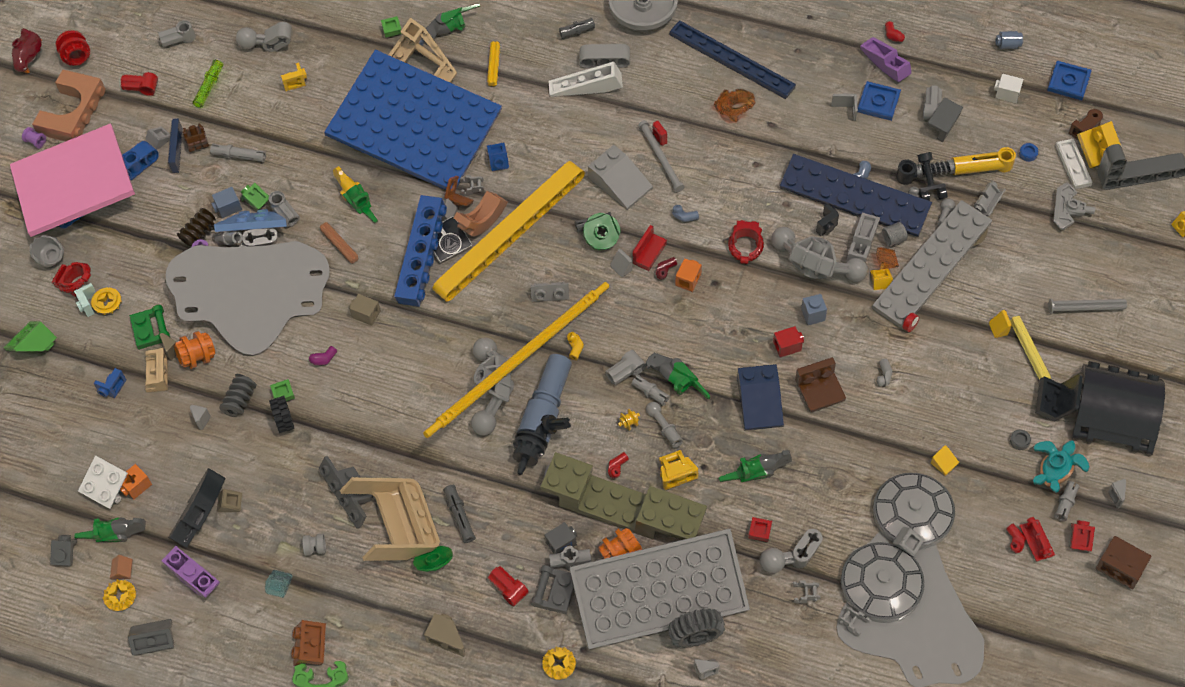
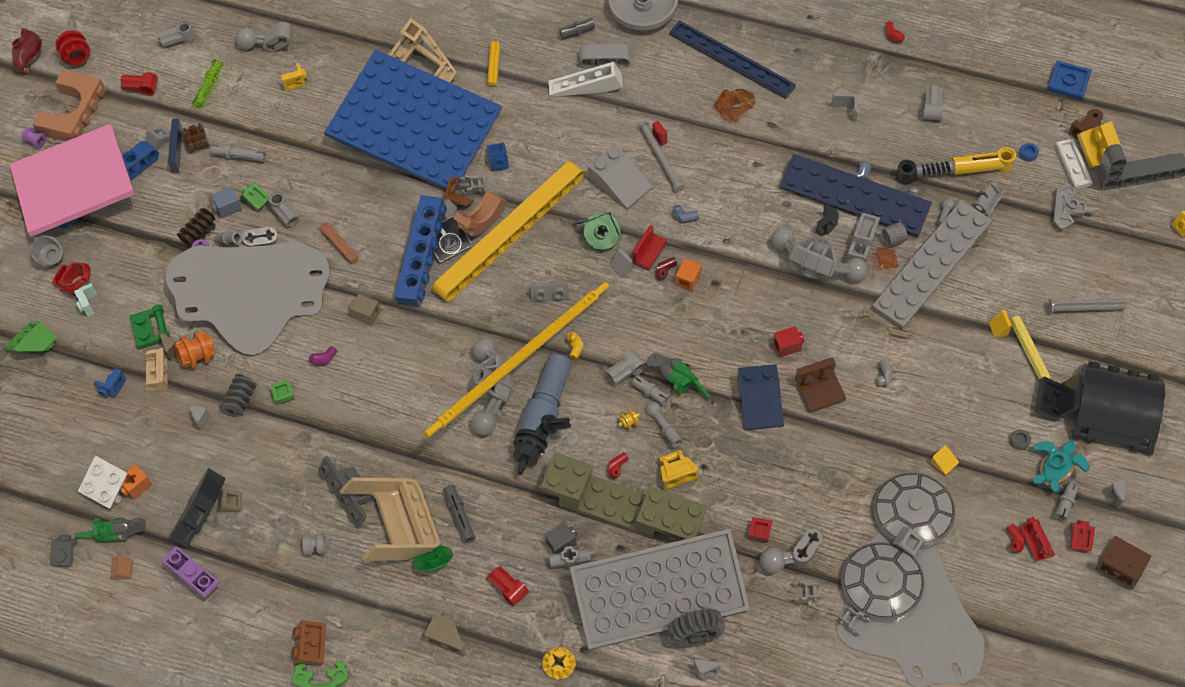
(101, 296): yellow gear -> none
(126, 599): yellow gear -> none
(151, 637): dark grey panel -> none
(247, 220): medium blue wing -> none
(278, 583): clear light blue slope -> none
(281, 414): black tyre -> none
(354, 194): green animal -> none
(391, 26): bright green plate -> none
(448, 21): animal -> none
(560, 593): dark grey plate -> none
(622, 544): orange piece -> none
(744, 229): red piece -> none
(758, 467): animal -> none
(814, 309): sand blue brick -> none
(879, 100): blue tile -> none
(881, 278): yellow slope -> none
(886, 59): medium lavender slope -> none
(910, 322): red tile -> none
(925, 159): black bar -> none
(945, 117): dark grey panel -> none
(1008, 88): white brick -> none
(1009, 40): sand blue brick -> none

